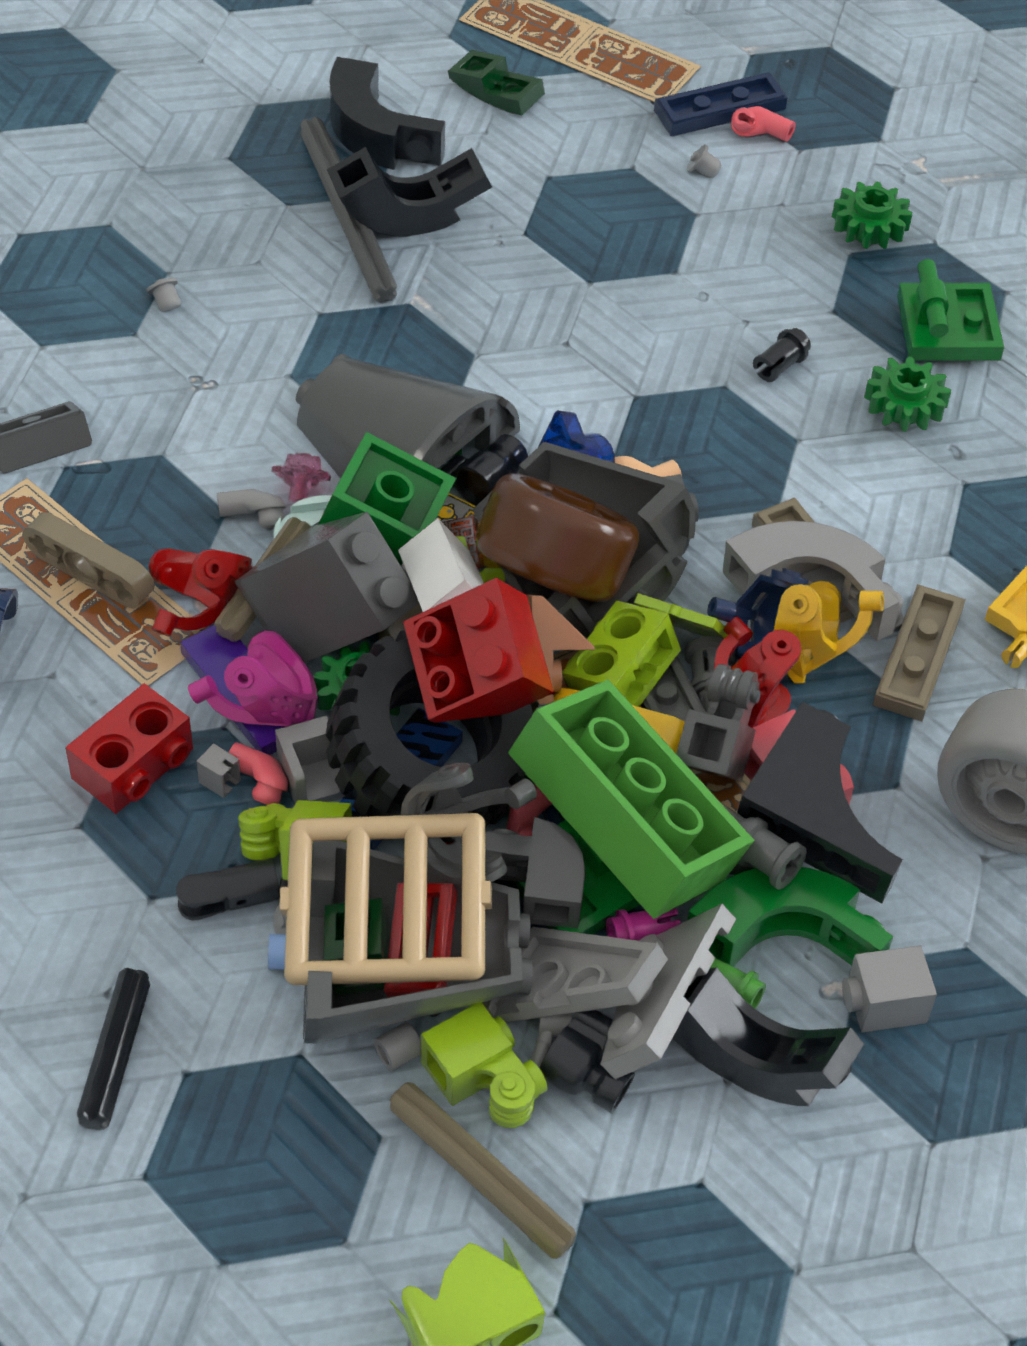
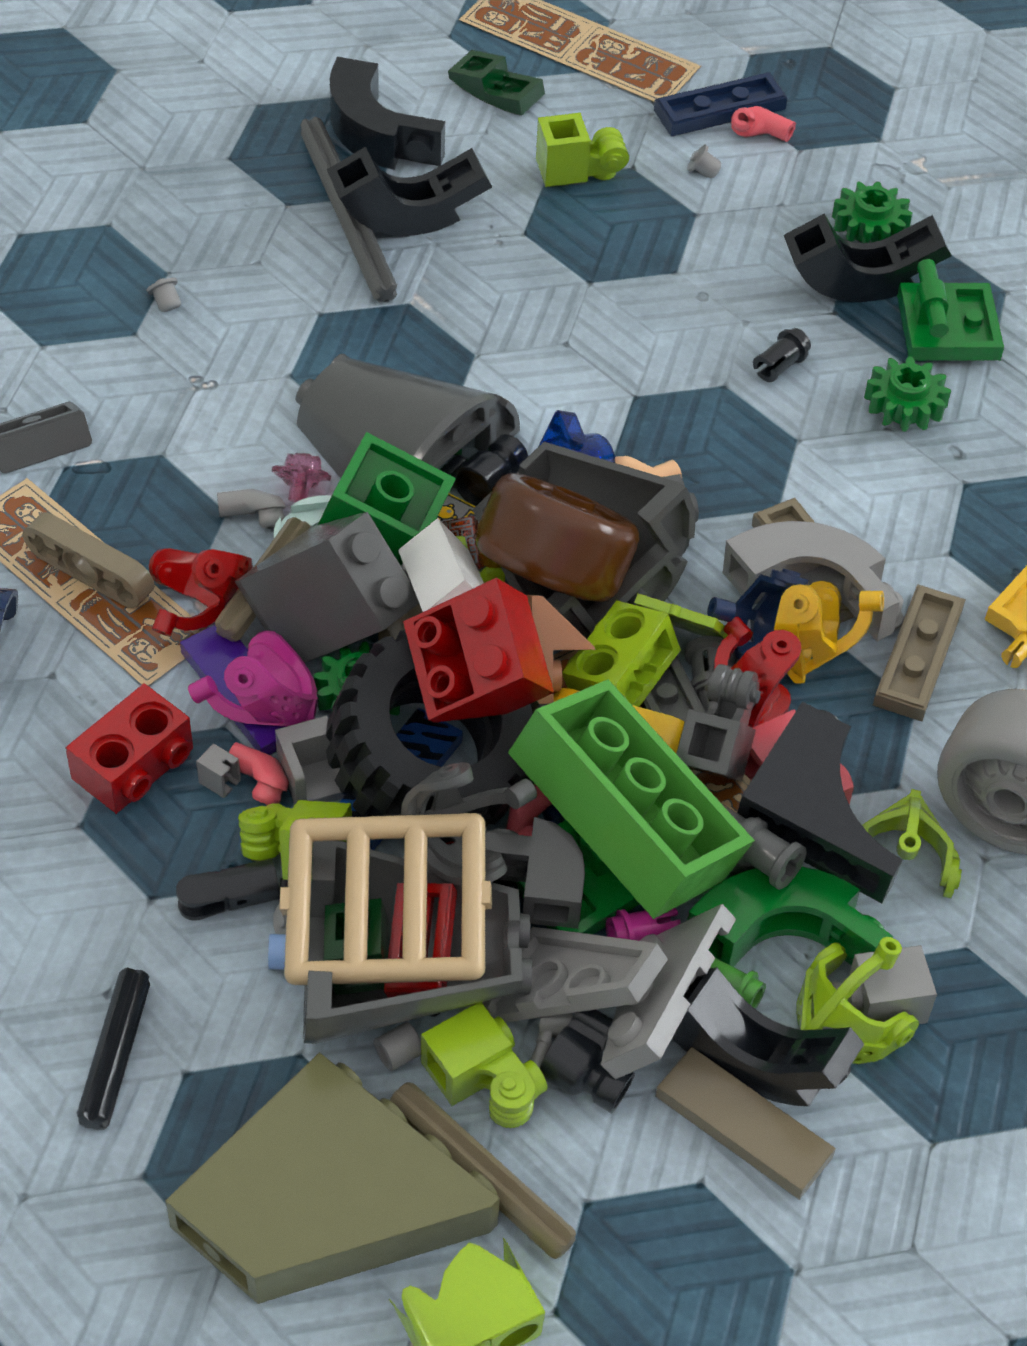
(326, 1190): none -> olive slope
(570, 157): none -> lime brick
(745, 1122): none -> dark tan tile
(835, 1010): none -> lime helmet
(863, 270): none -> black arch
(917, 820): none -> lime helmet

